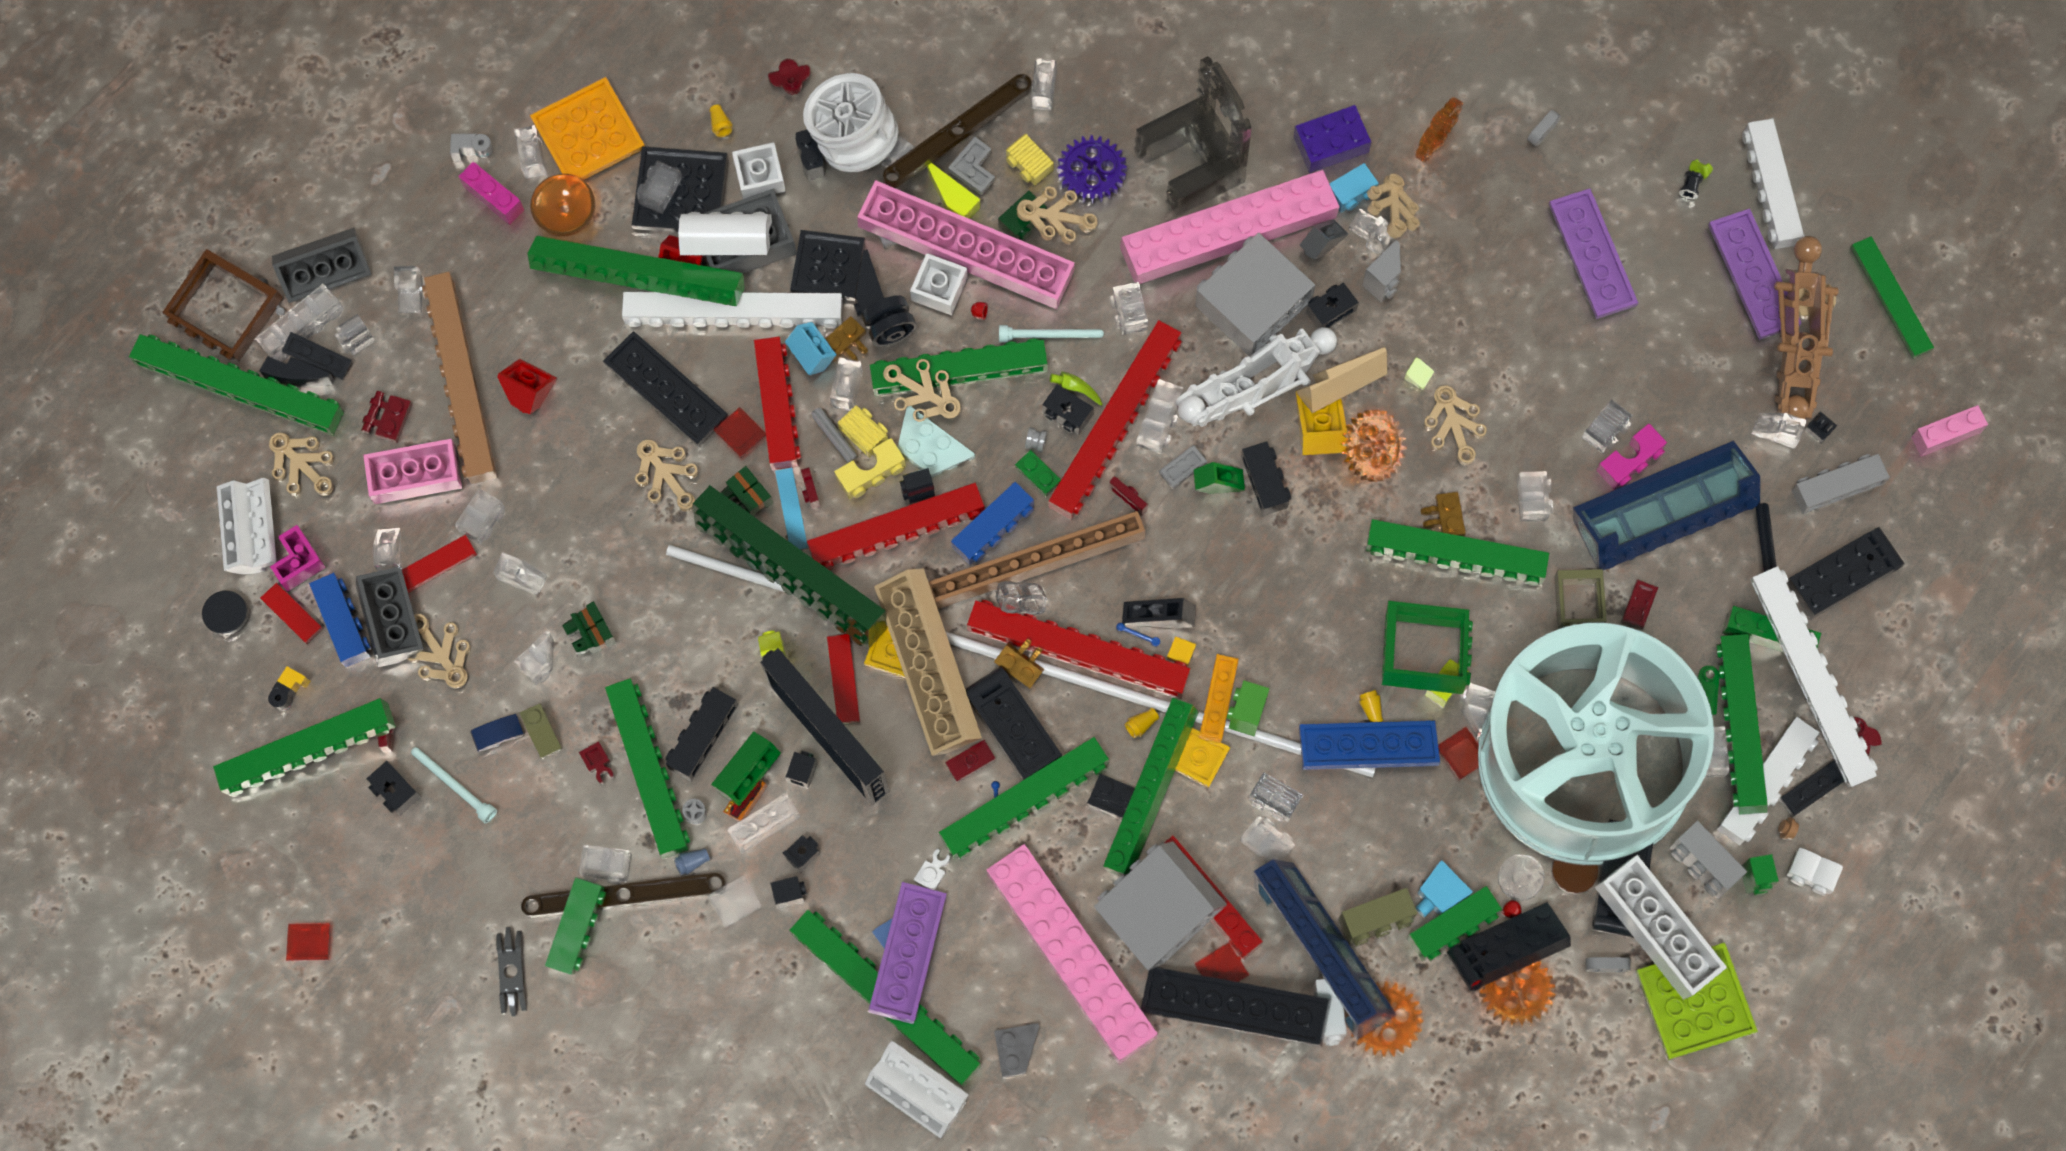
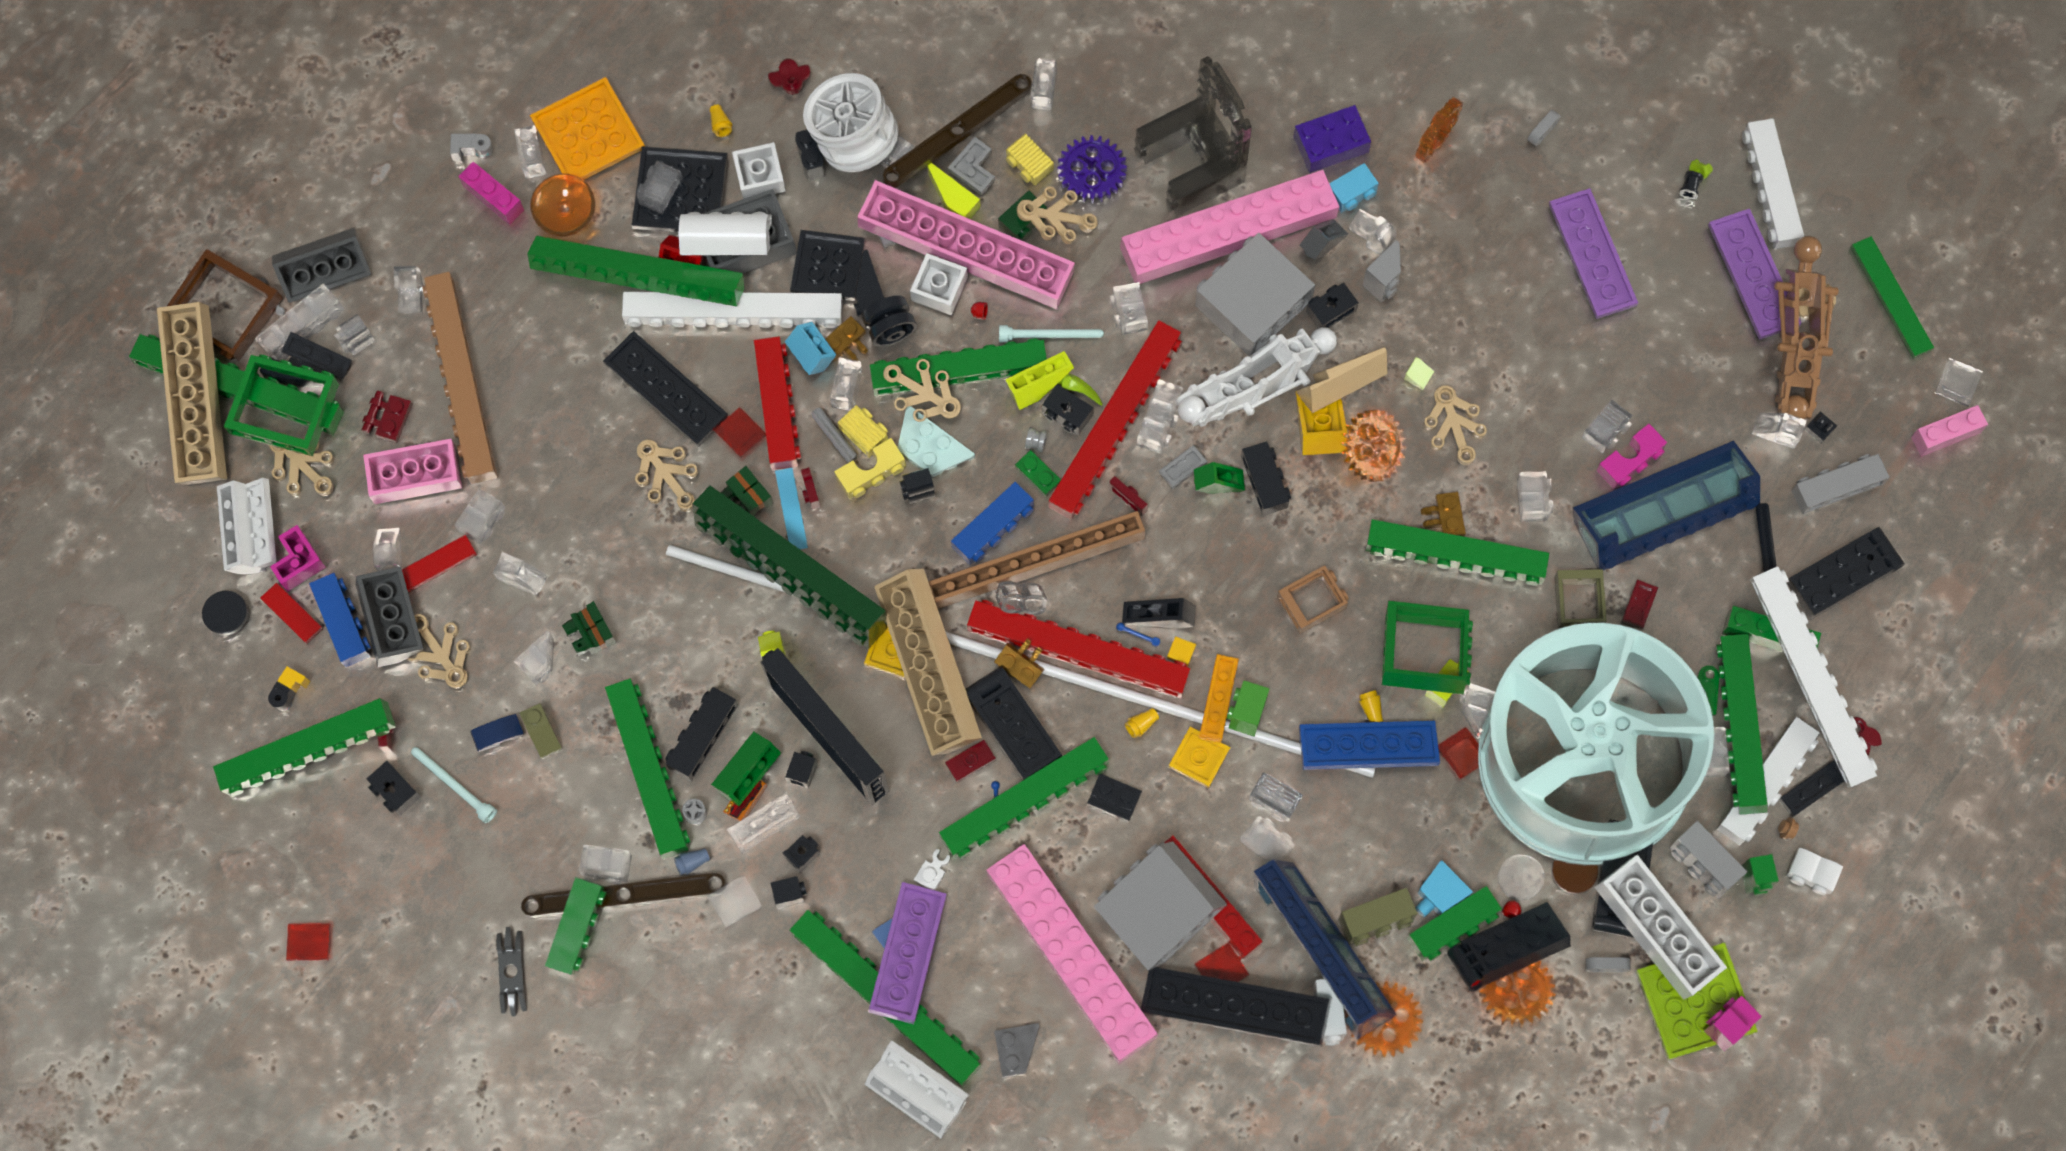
(191, 393): none -> tan brick
(304, 446): none -> green window
(526, 385): red slope -> none
(595, 760): dark red plate -> none
(843, 678): red tile -> none
(897, 526): red brick -> none
(1038, 380): none -> neon yellow slope
(1151, 787): green brick -> none
(1294, 612): none -> medium nougat window
(1394, 185): tan plant -> none
(1732, 1024): none -> dark pink brick
(1958, 382): none -> clear piece

